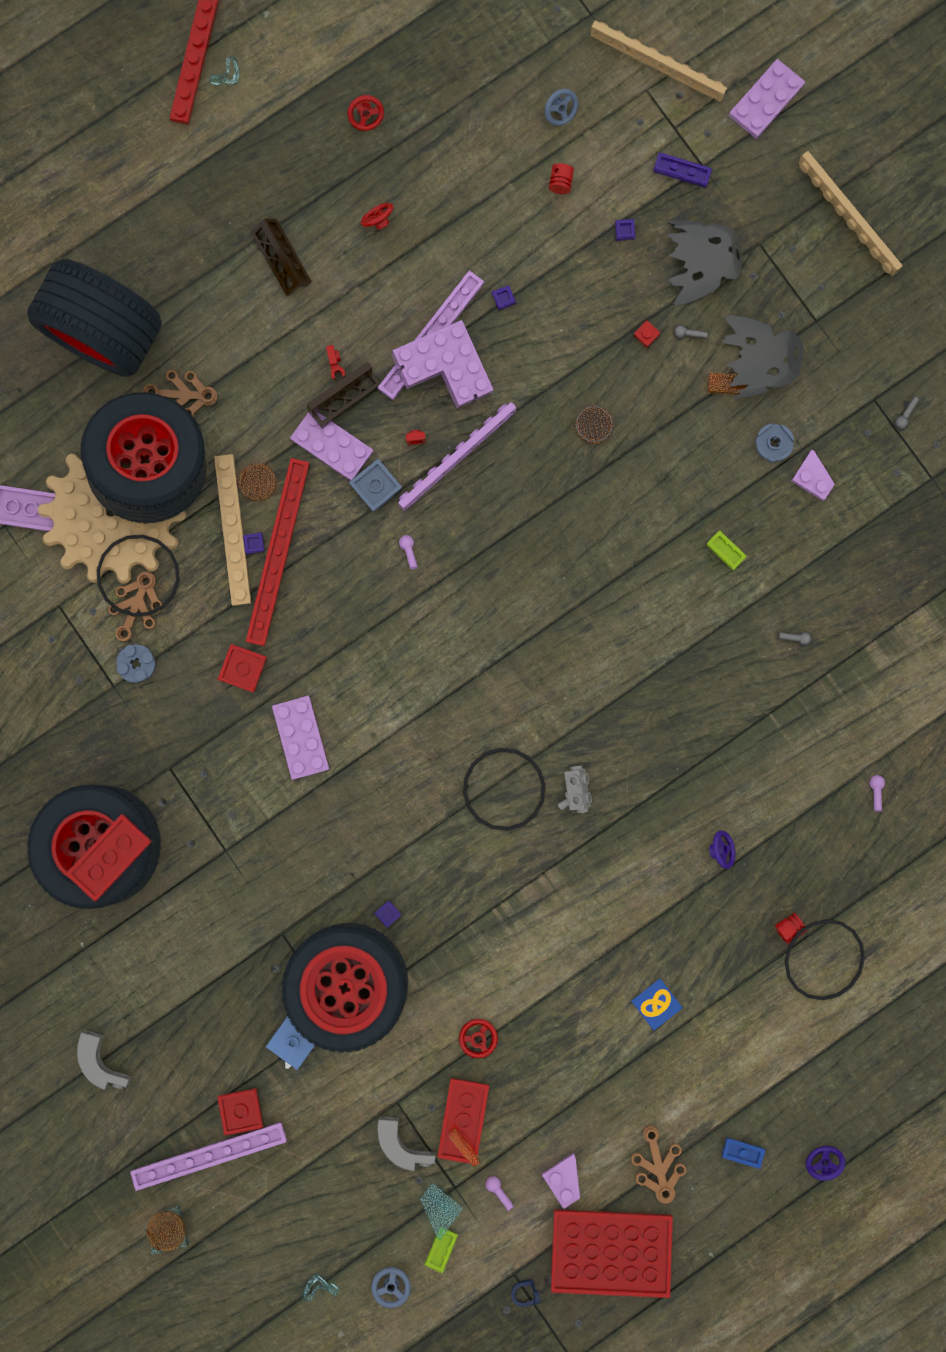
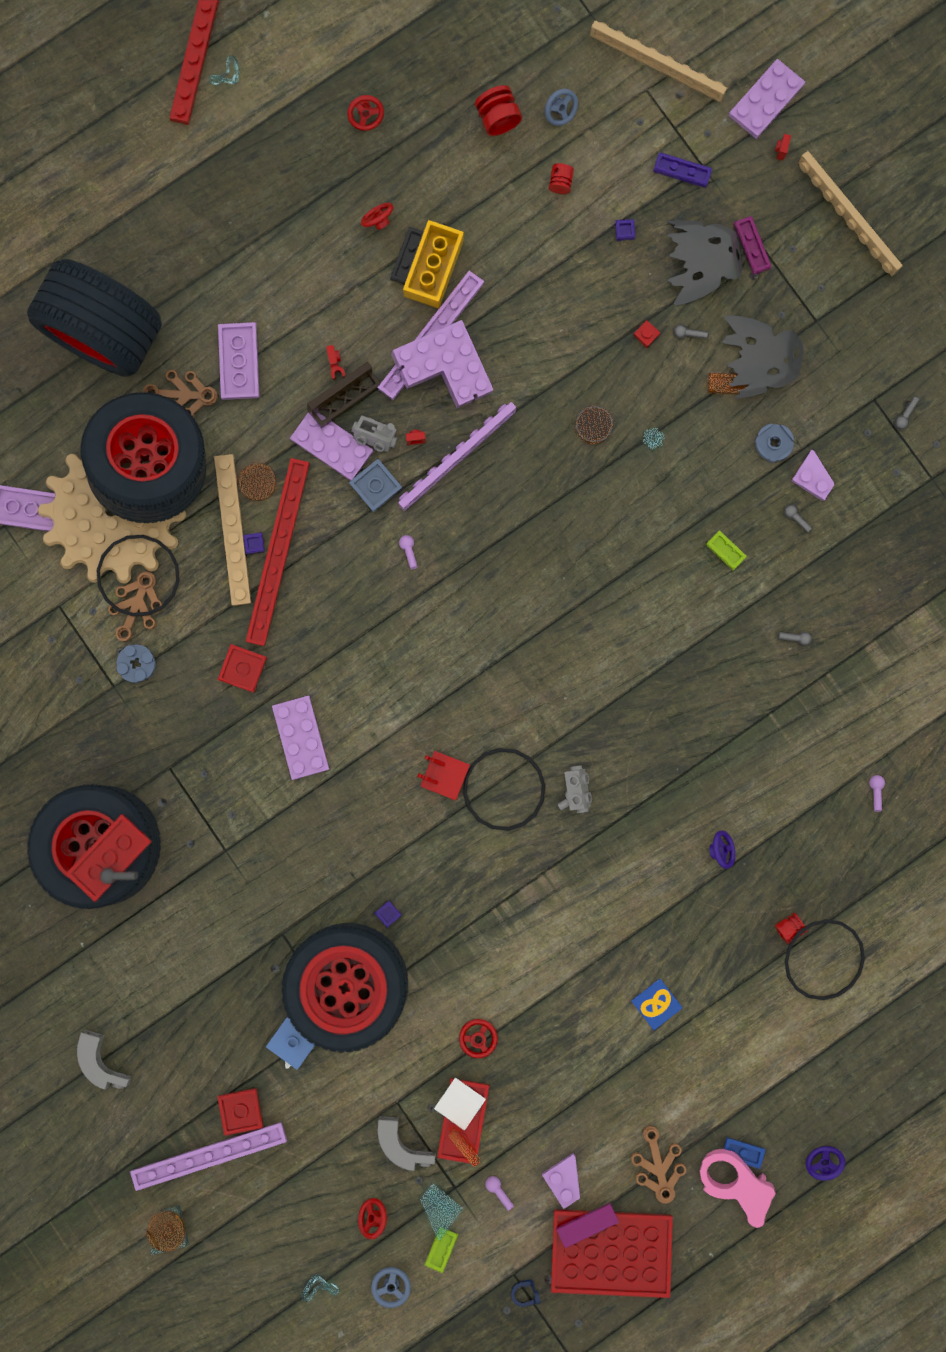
(108, 876): none -> dark grey bar
(238, 361): none -> lavender plate
(282, 252): dark brown fence -> none
(374, 1218): none -> red piece
(375, 434): none -> light grey brick
(406, 255): none -> black tile
(433, 264): none -> yellow brick
(444, 775): none -> red plate
(459, 1103): none -> white sticker
(498, 110): none -> red wheel
(503, 297): dark purple tile -> none
(587, 1225): none -> magenta tile
(658, 436): none -> clear light blue plant
(751, 1191): none -> bright pink animal
(752, 245): none -> magenta tile
(782, 146): none -> red plate
(791, 512): none -> flat silver bar

